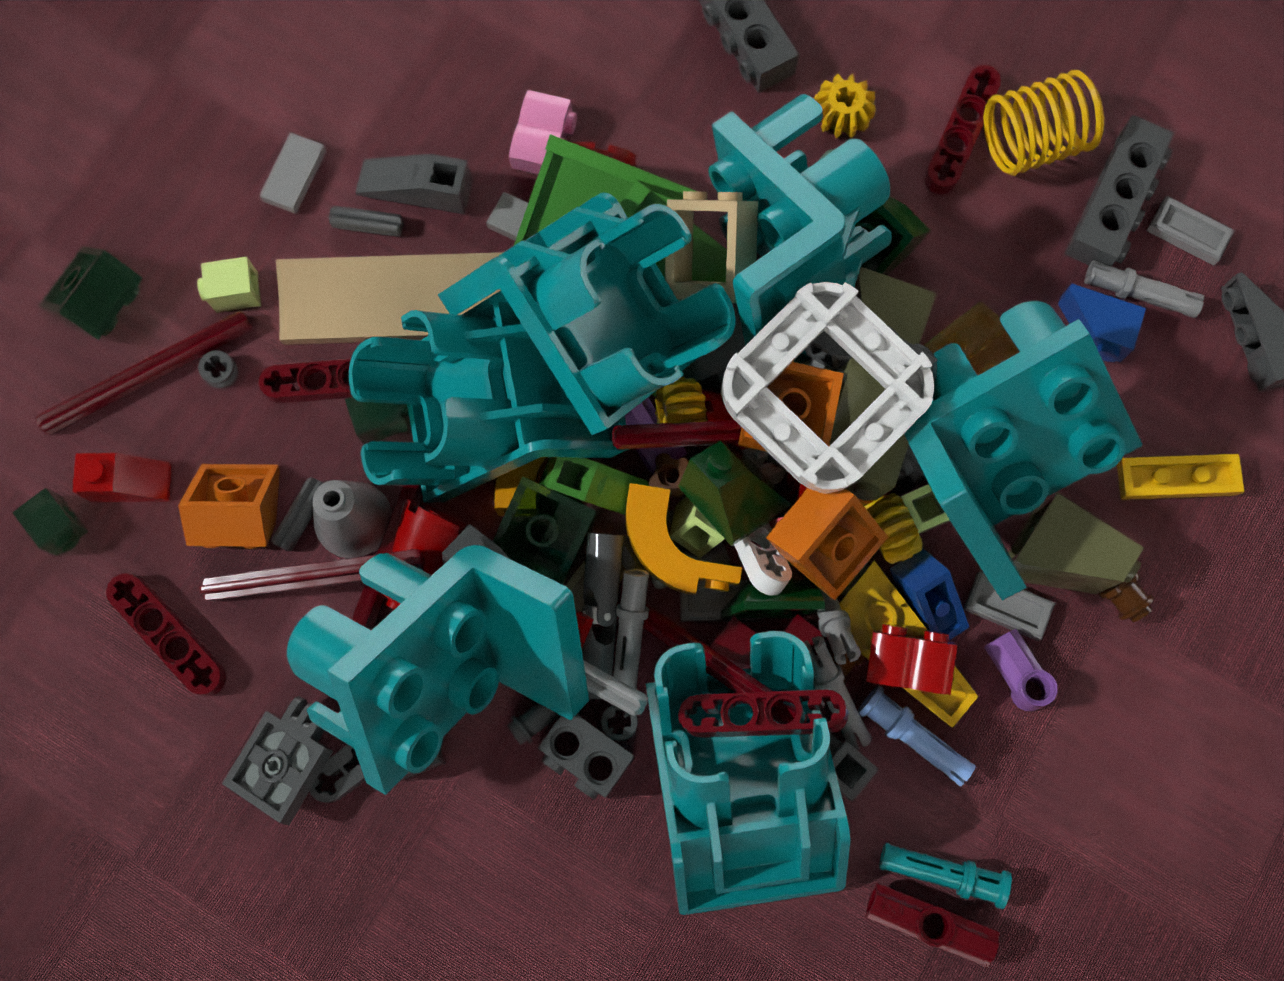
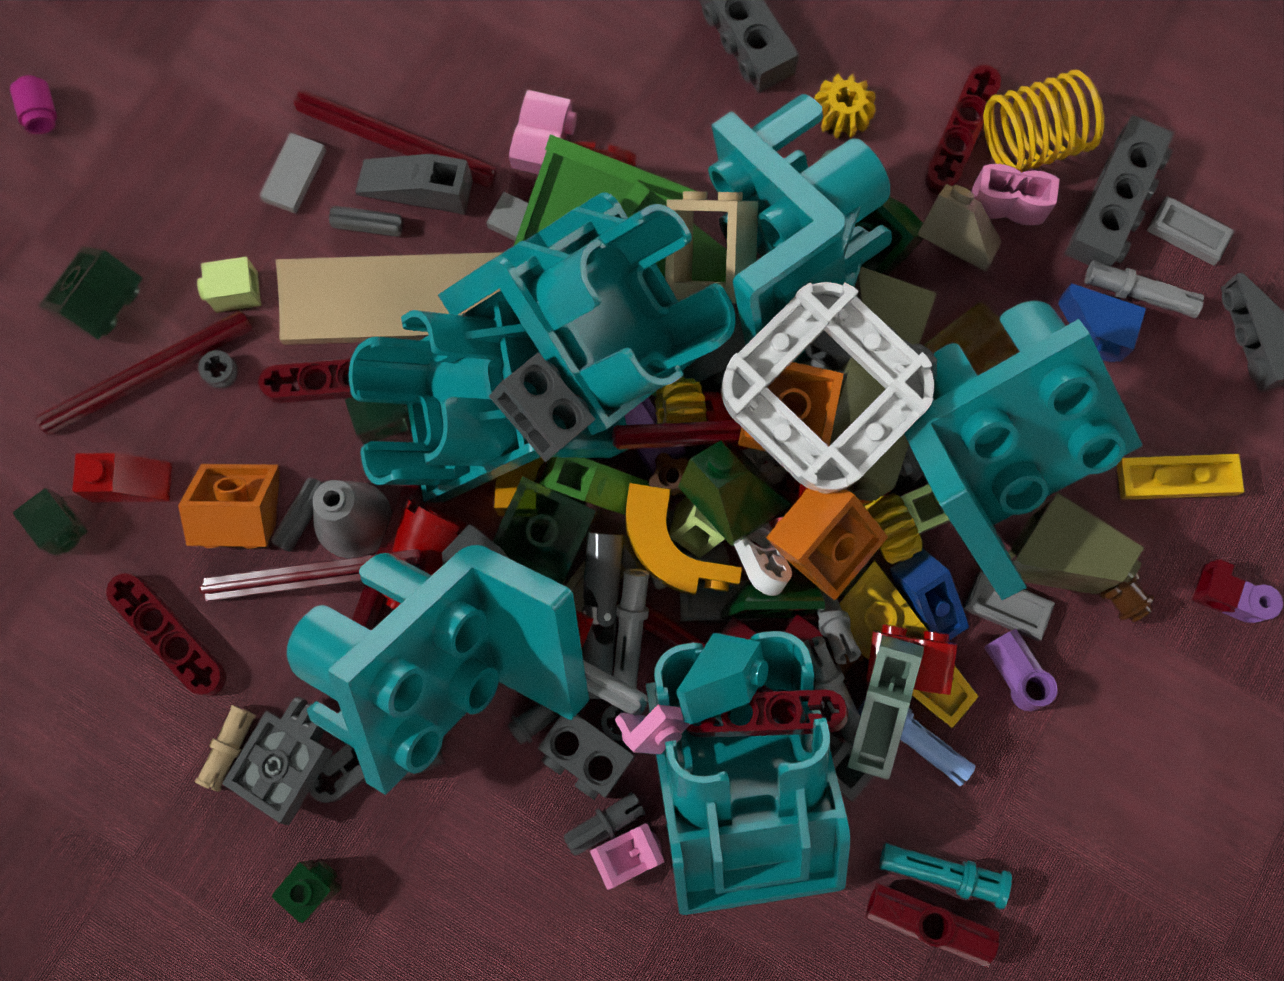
(33, 104): none -> dark pink brick
(225, 748): none -> tan pin
(306, 889): none -> dark green bracket
(385, 134): none -> dark red axle
(534, 413): none -> dark grey brick
(603, 824): none -> dark grey axle
(627, 856): none -> bright pink bracket
(651, 732): none -> bright pink bracket
(722, 677): none -> teal slope
(886, 707): none -> sand green slope
(961, 227): none -> dark tan slope
(1016, 195): none -> bright pink brick
(1235, 596): none -> leg

